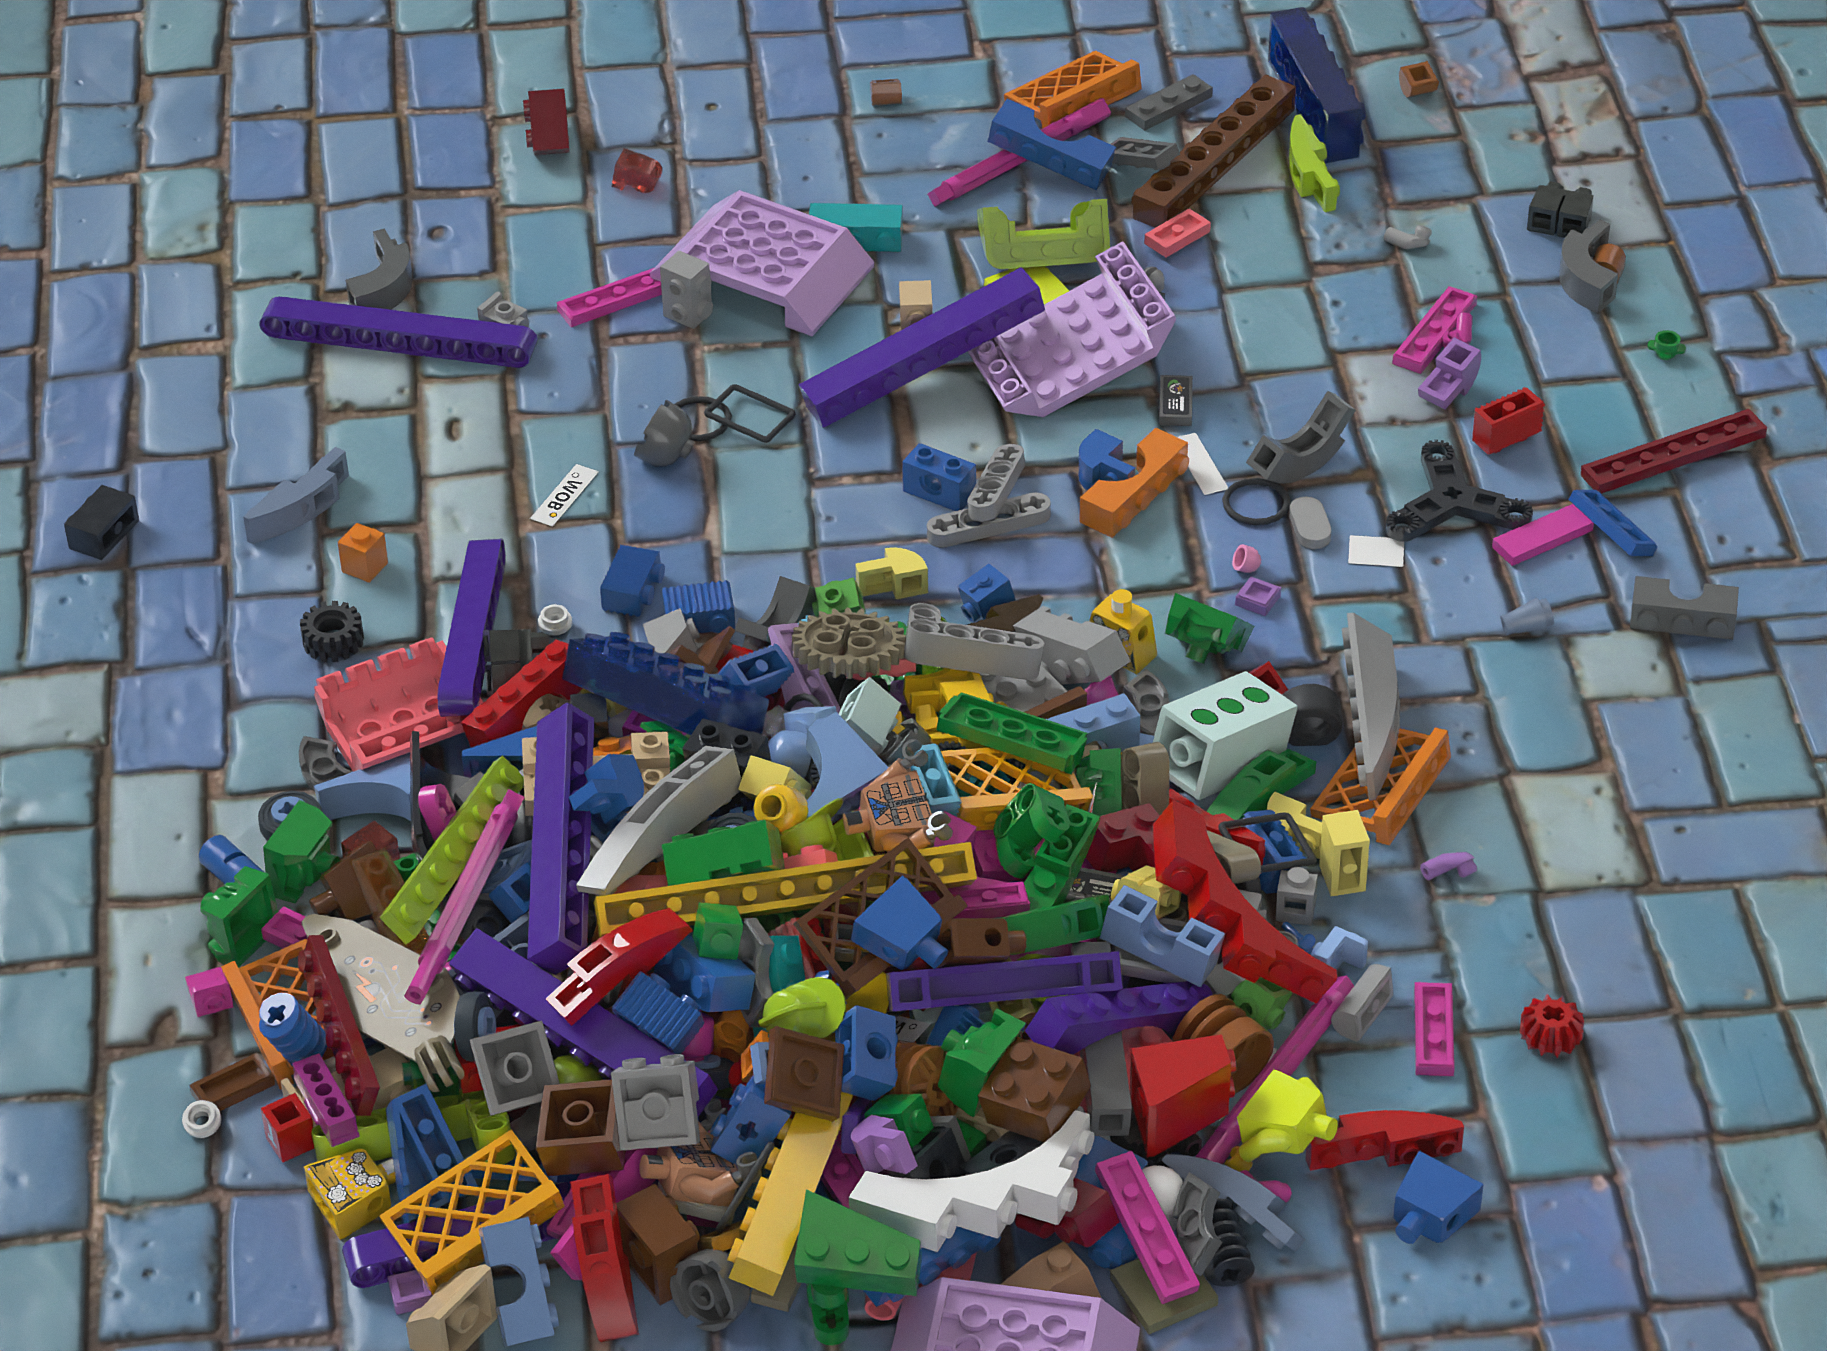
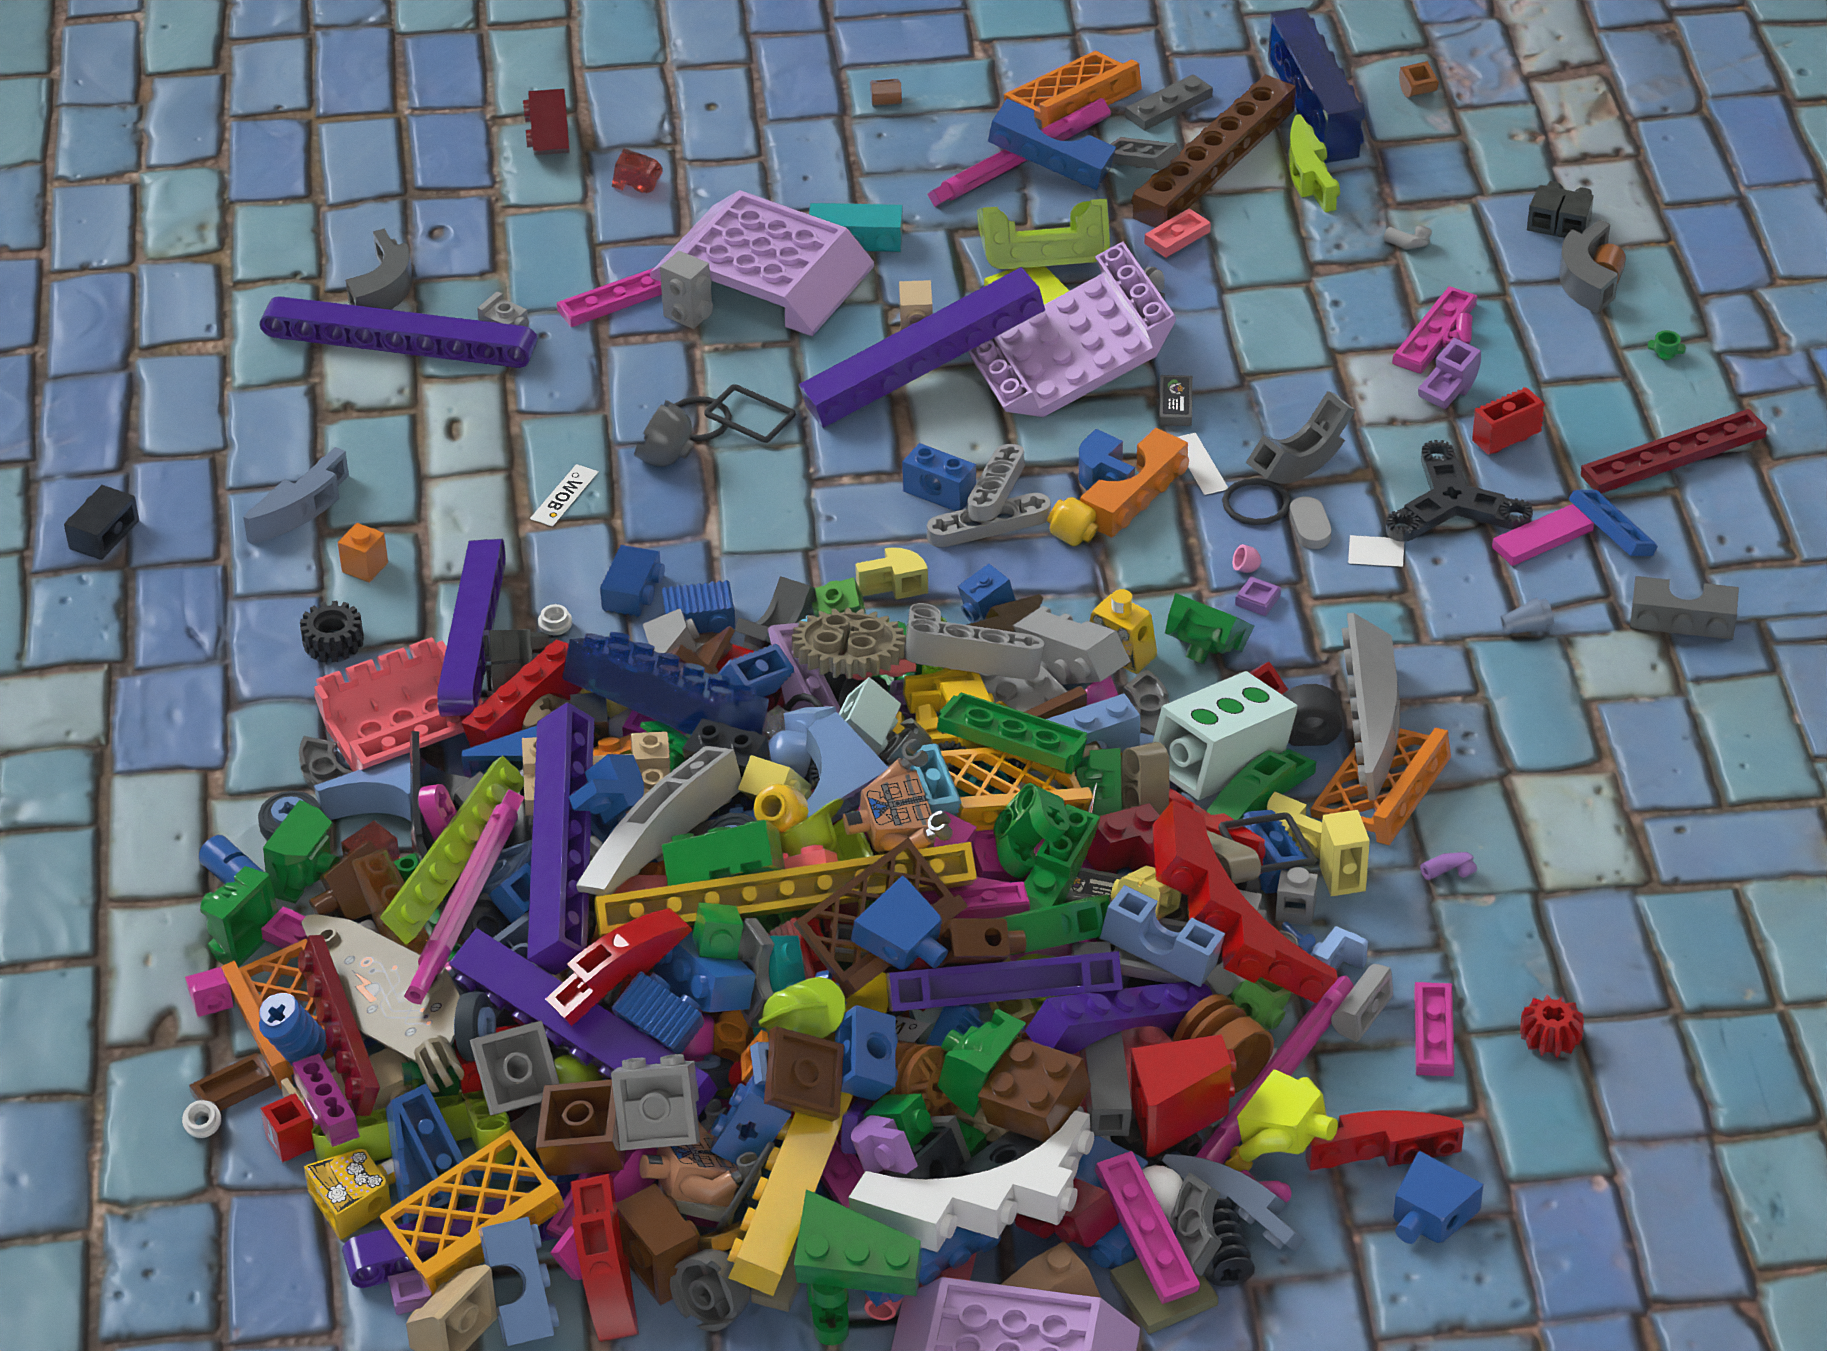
(1072, 521): none -> yellow head

